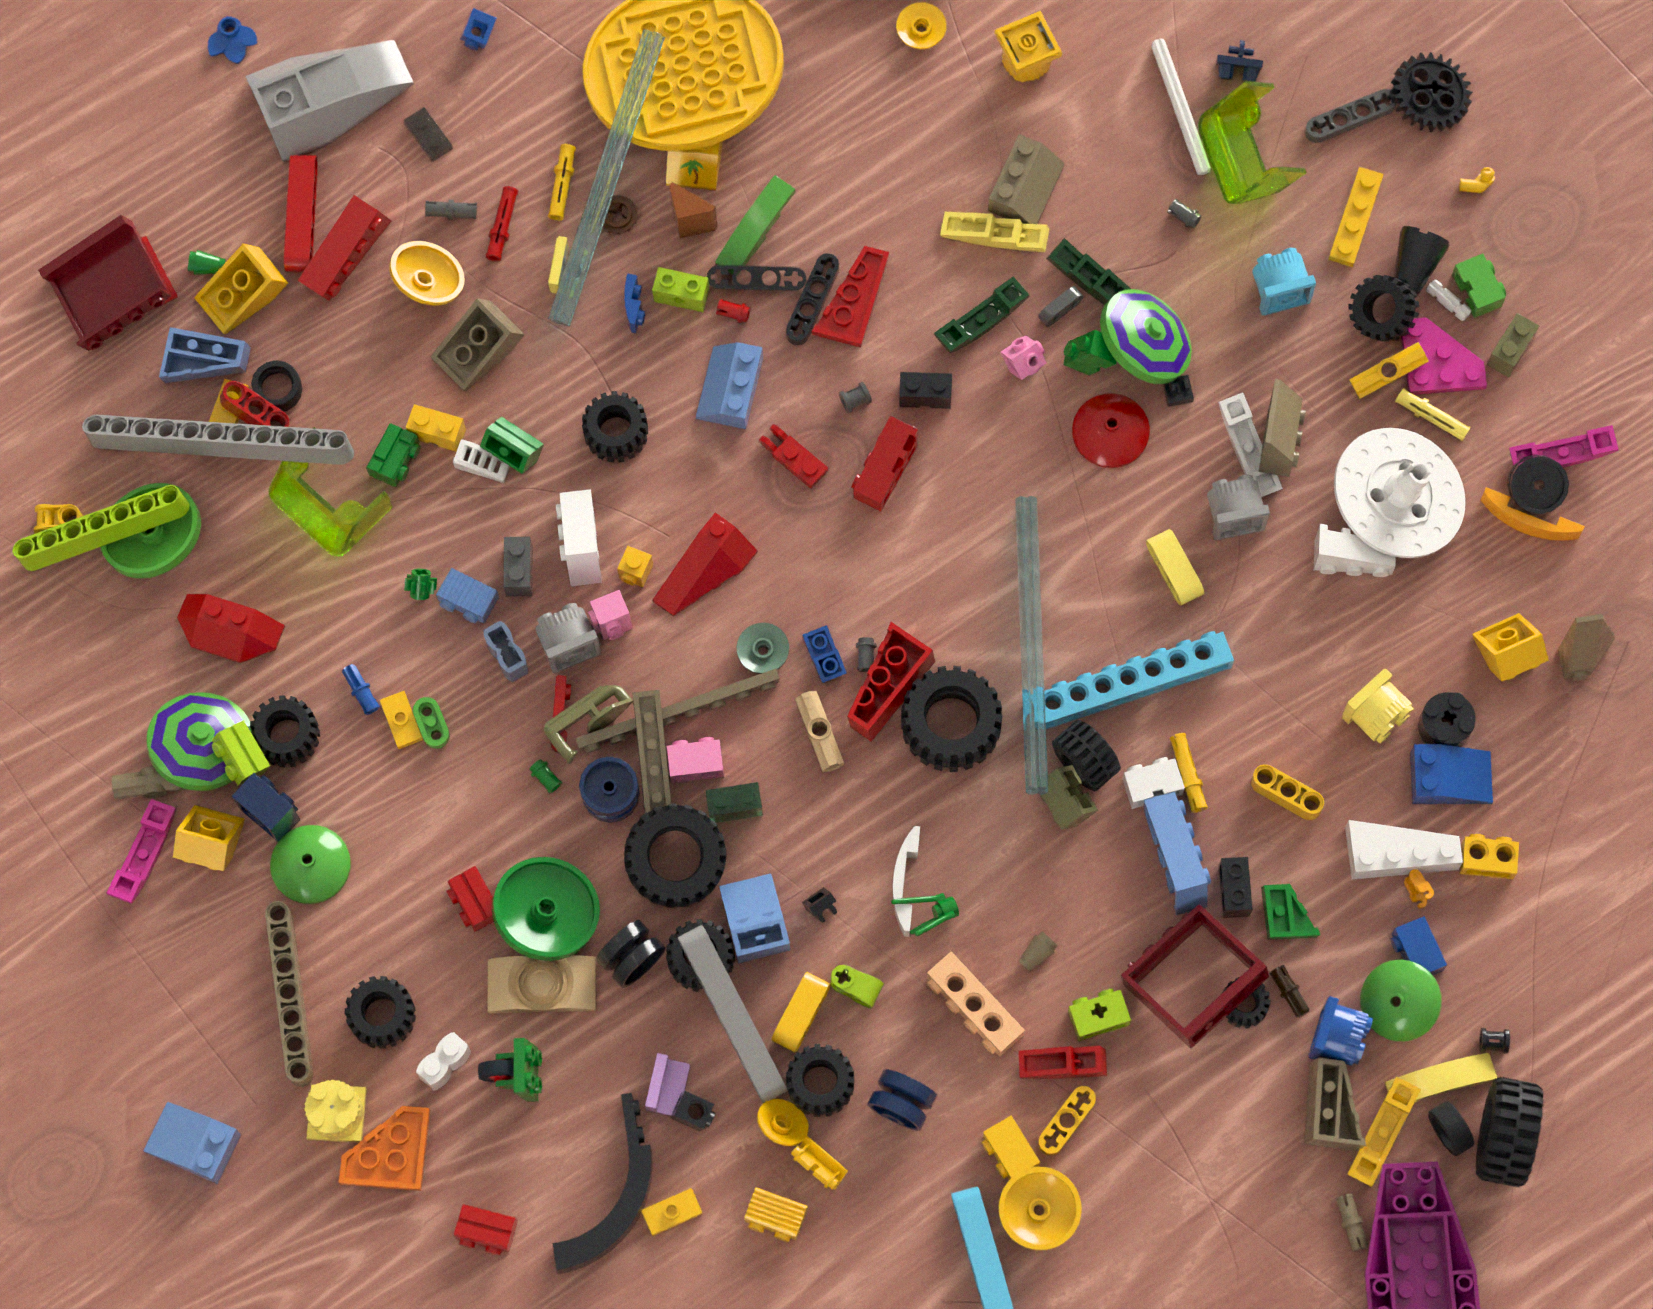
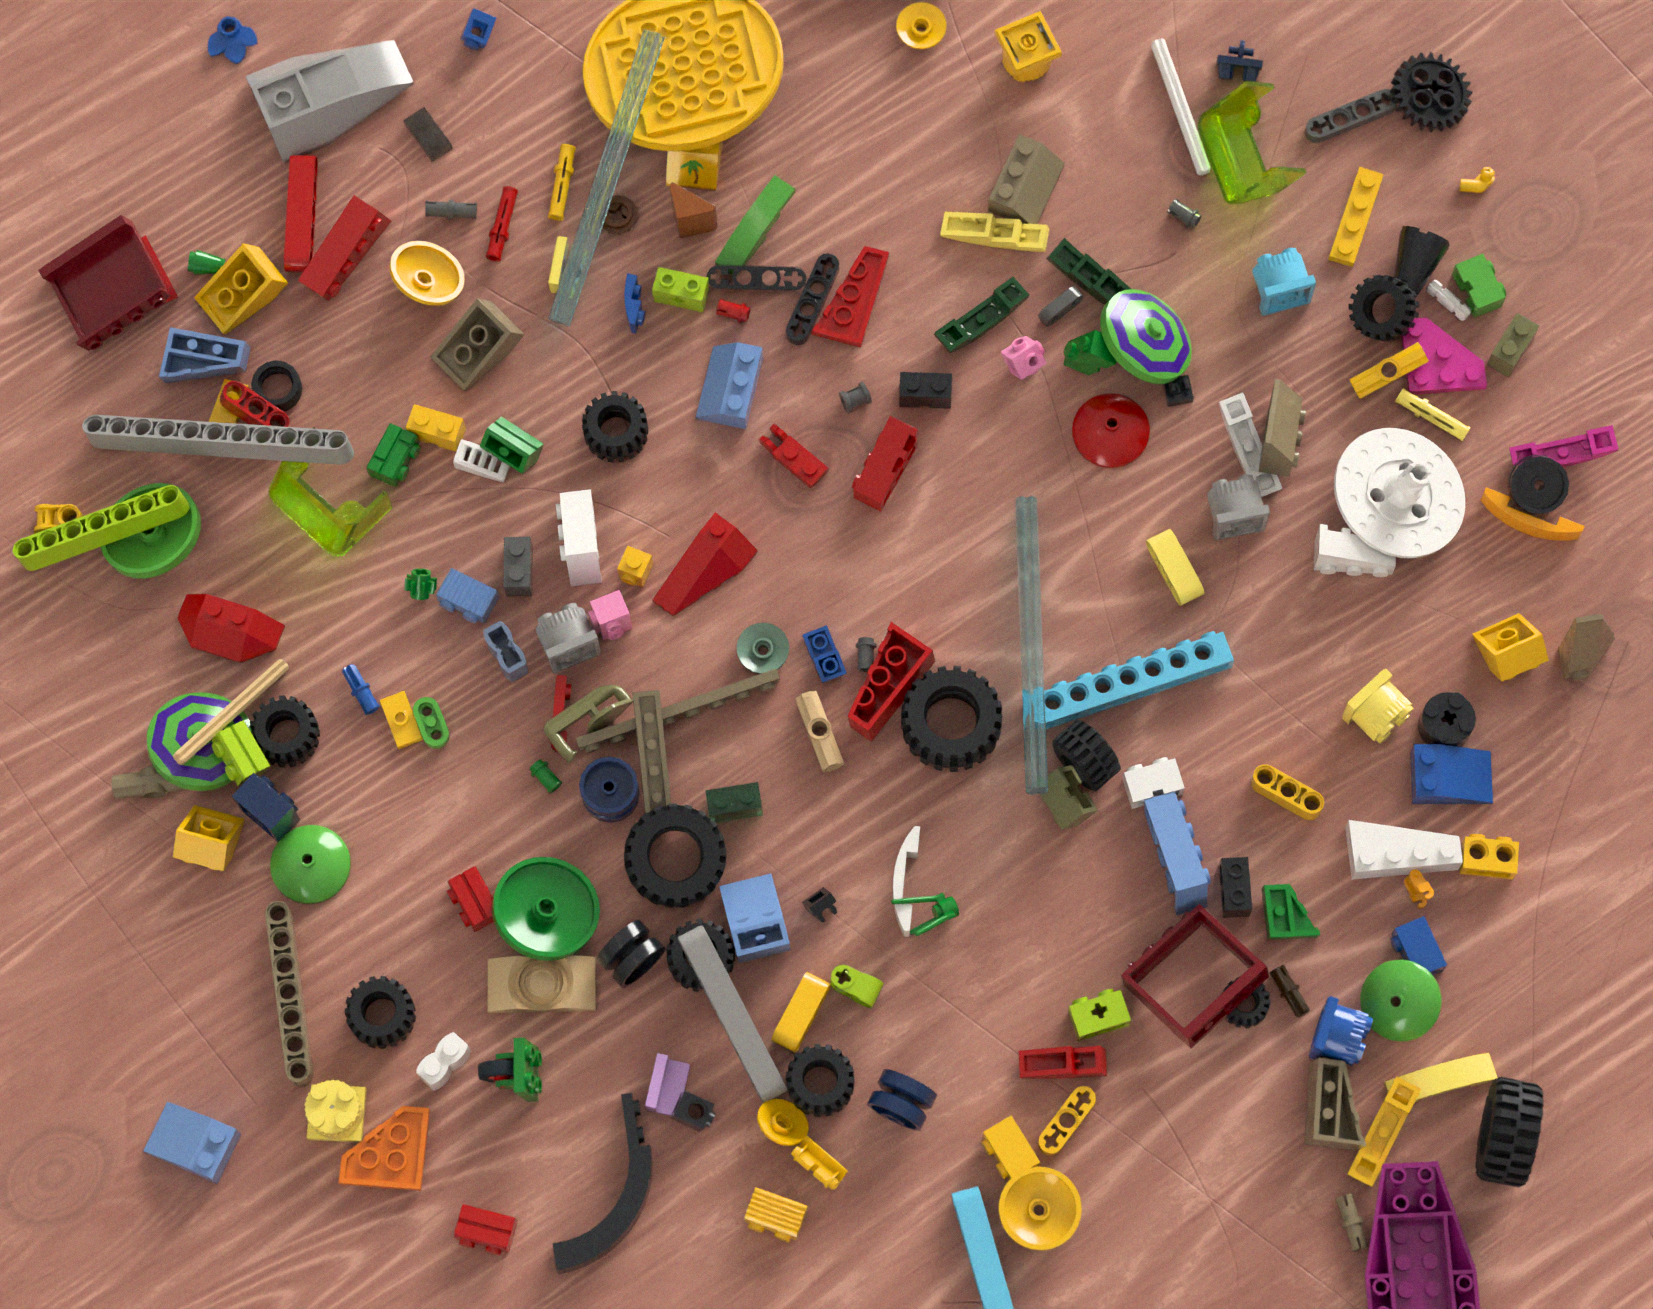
(143, 853): dark pink slope -> none
(230, 712): none -> tan axle
(672, 1212): yellow plate -> none
(695, 760): bright pink brick -> none
(952, 969): light nougat brick -> none
(1037, 951): dark tan cone -> none
(1188, 773): yellow pin -> none
(1451, 1128): black tyre -> none
(1485, 1044): black bush -> none

